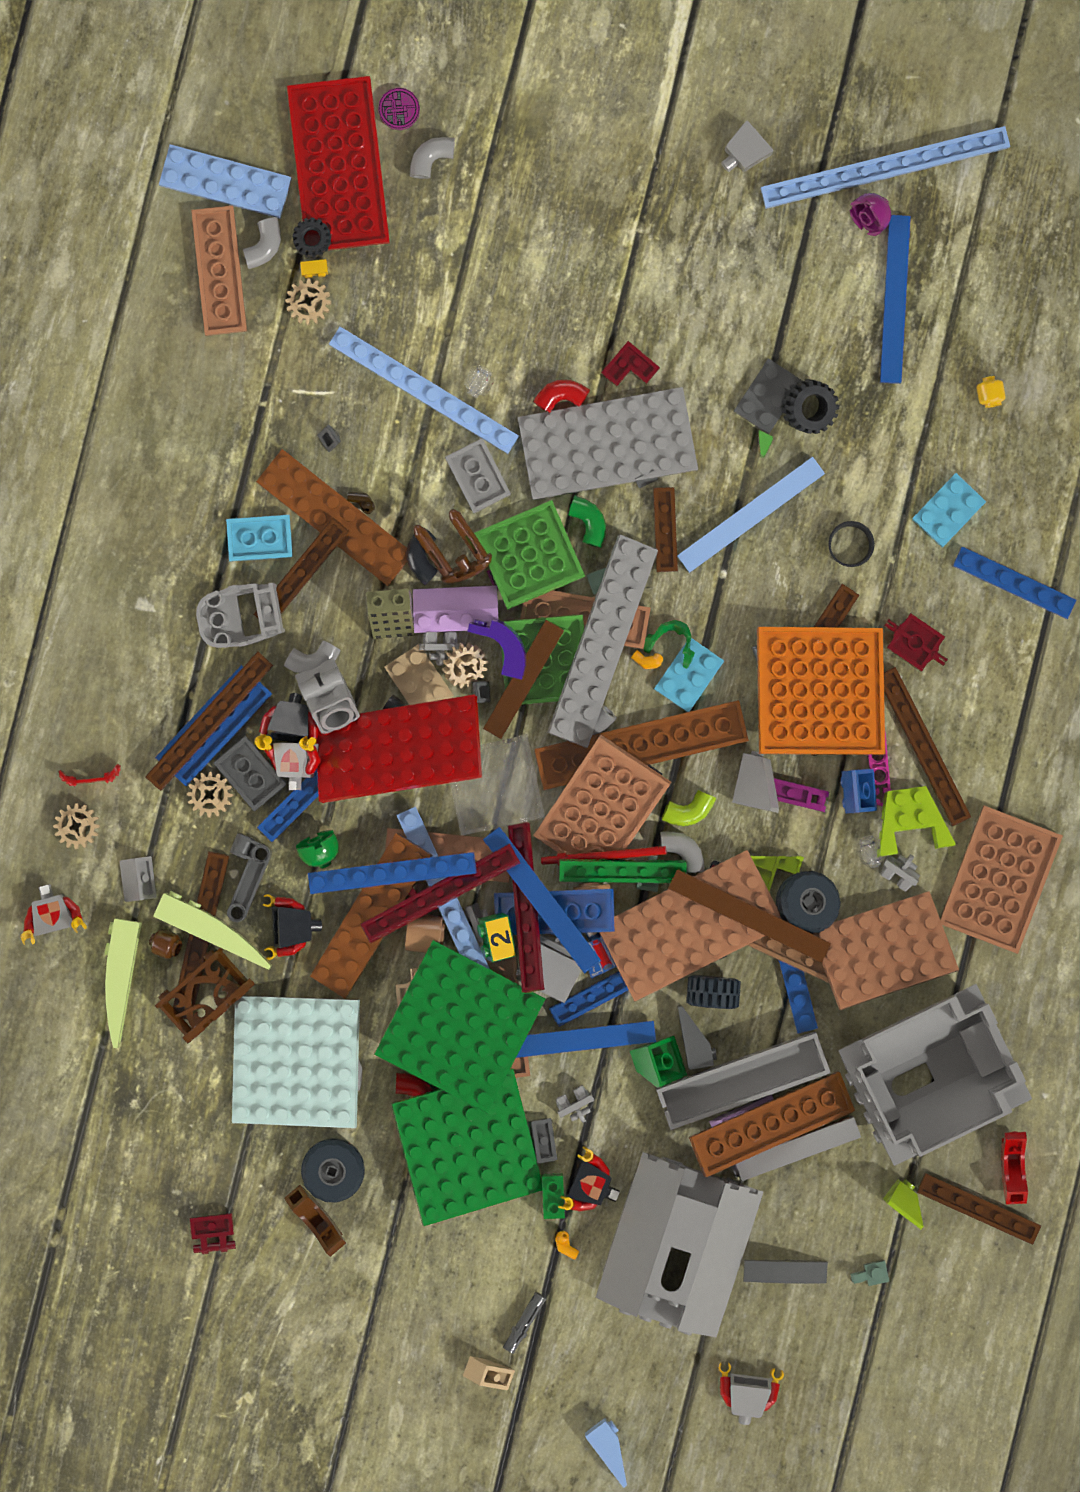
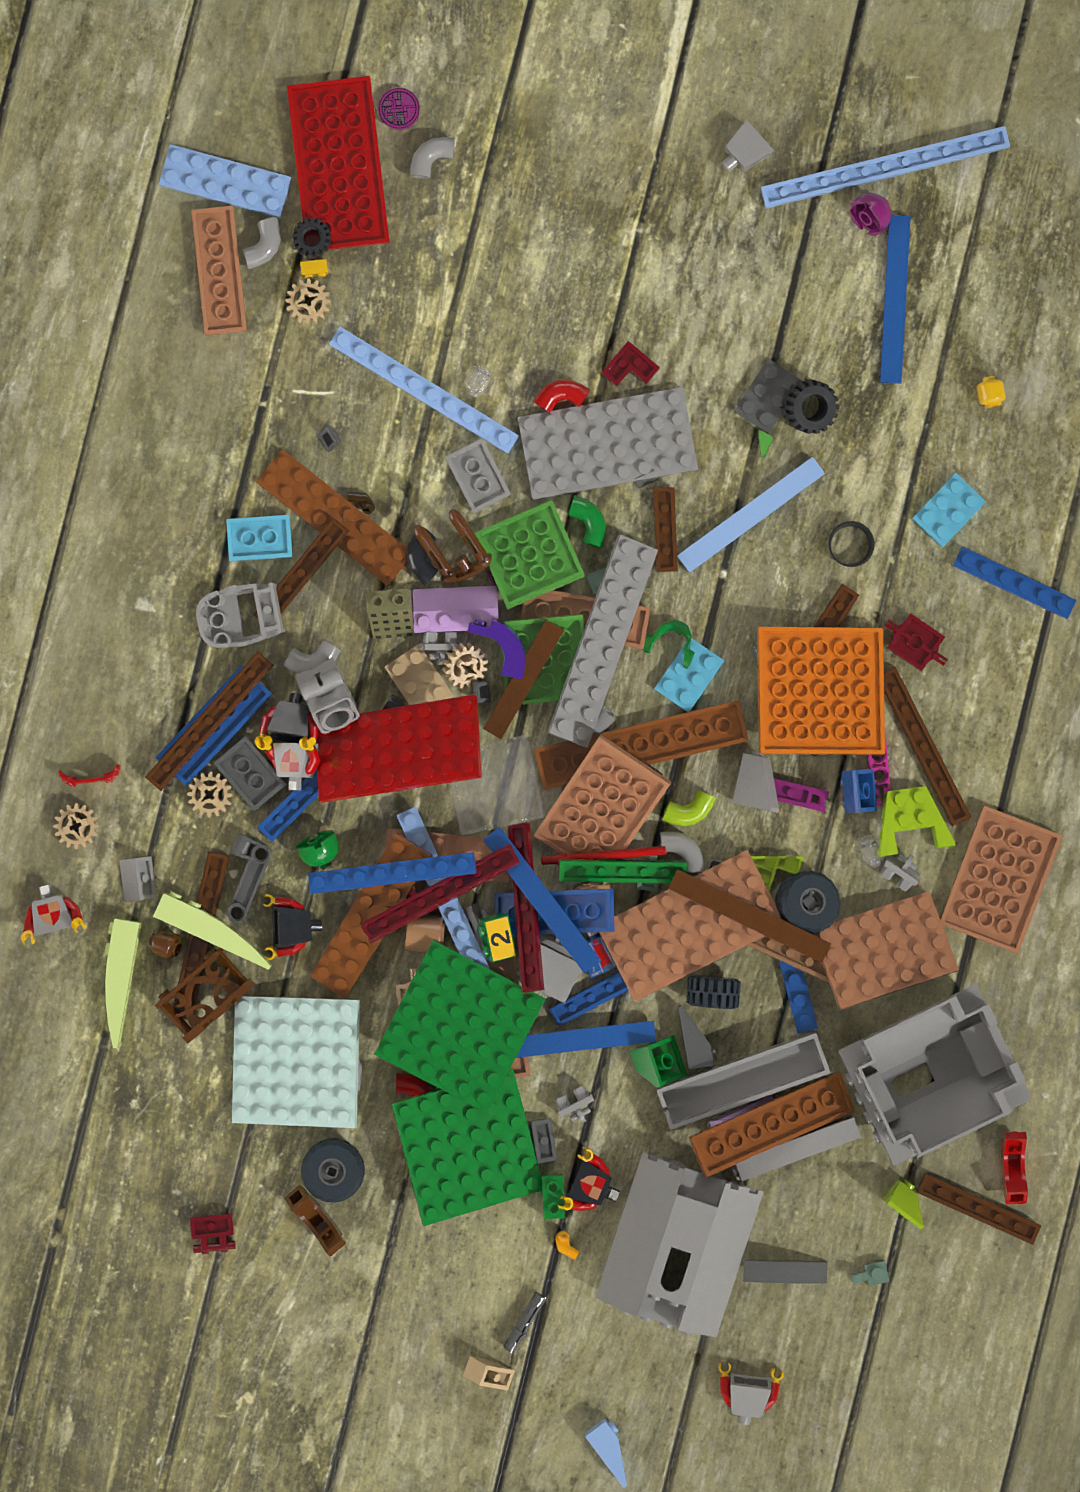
(647, 662): light orange arm -> none

